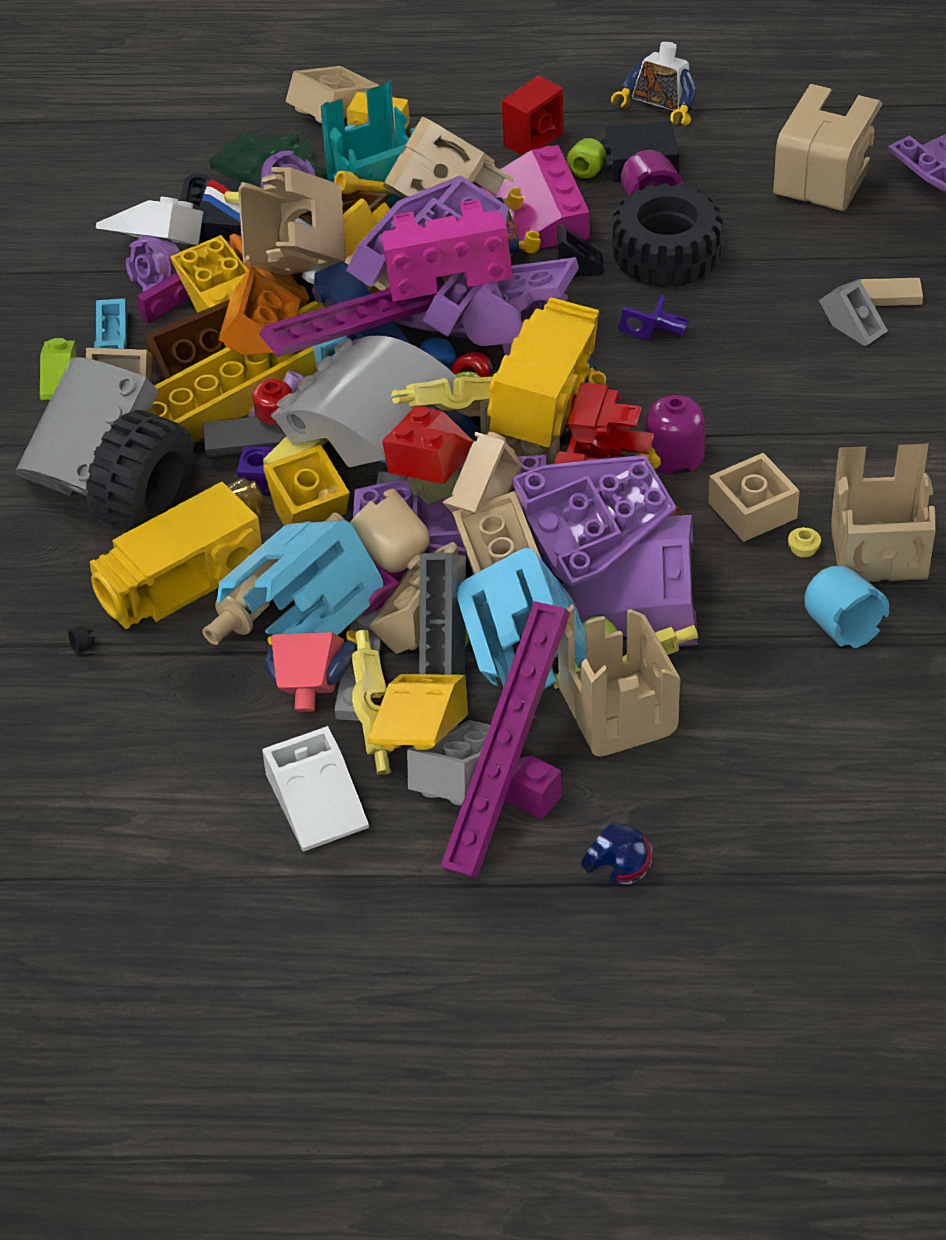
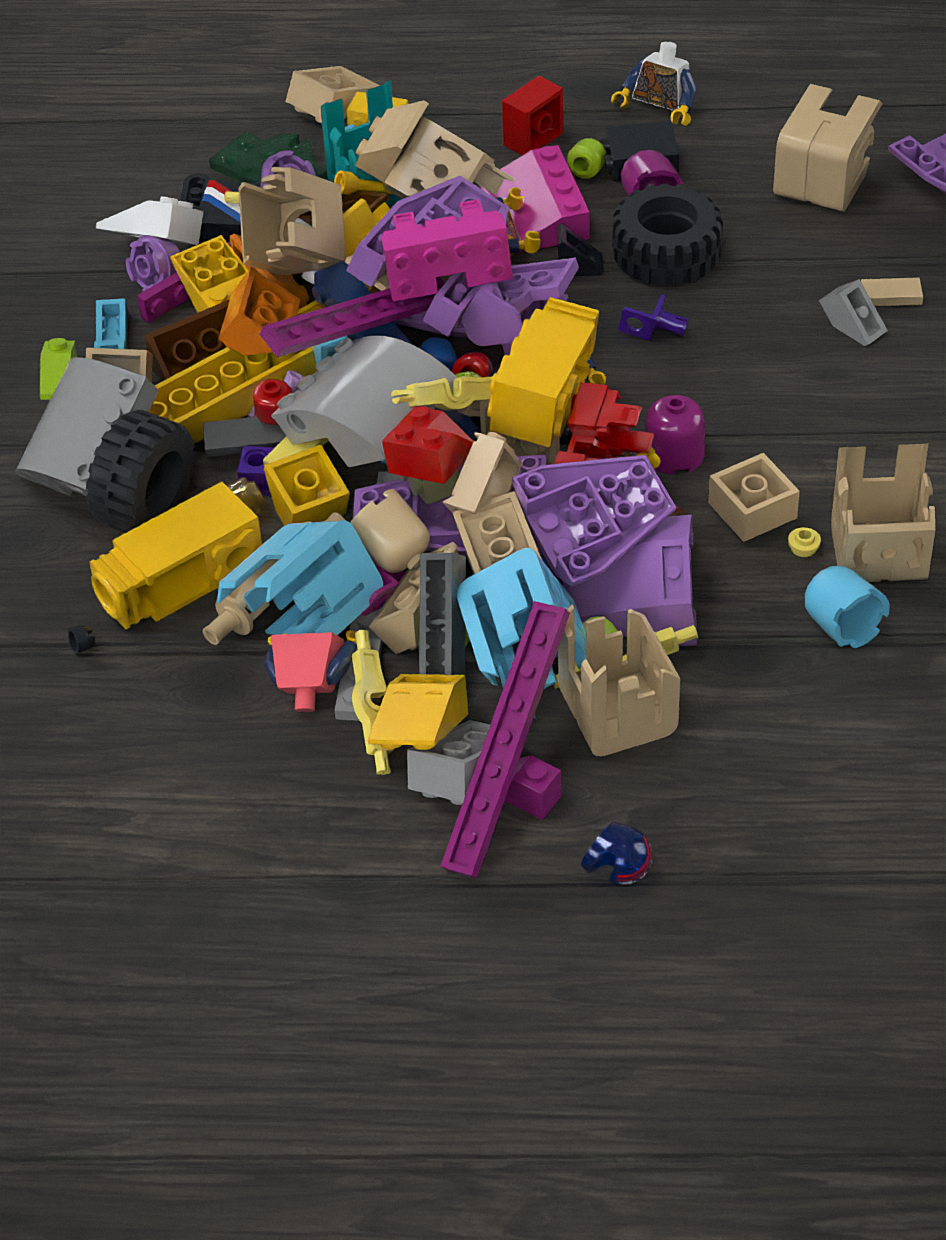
(314, 788): white slope -> none
(388, 139): none -> tan slope

